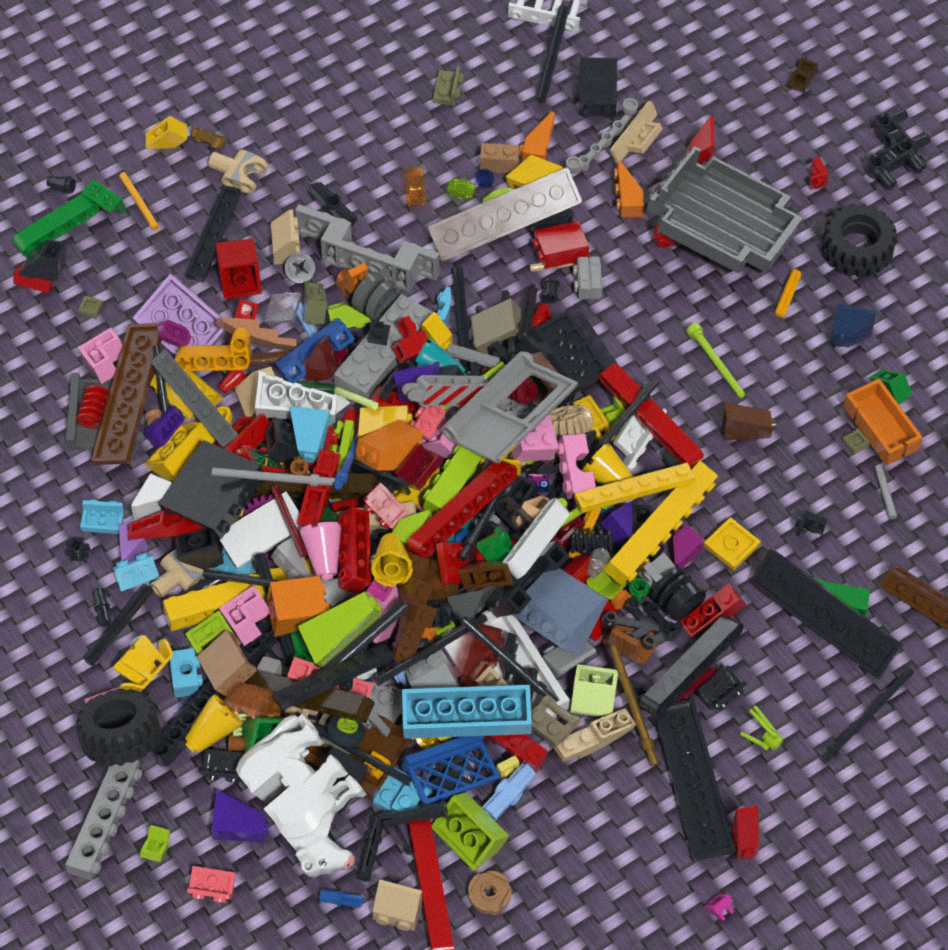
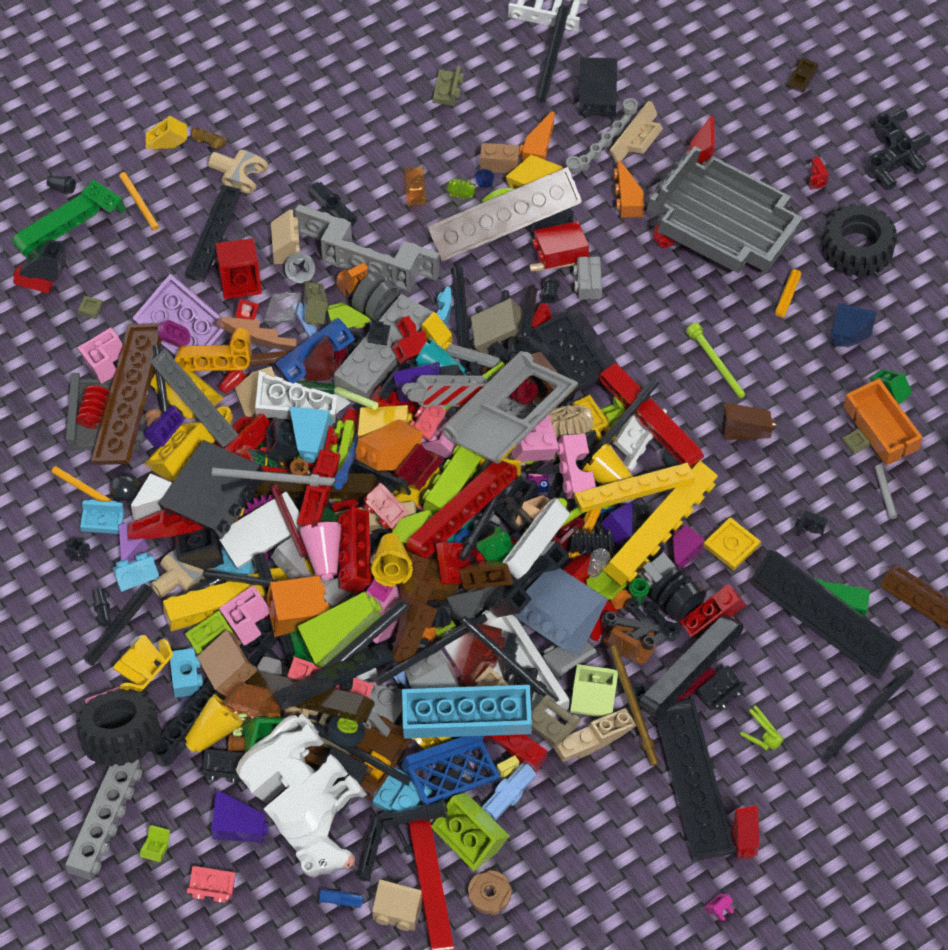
(80, 485): none -> light orange bar
(124, 487): none -> black hair

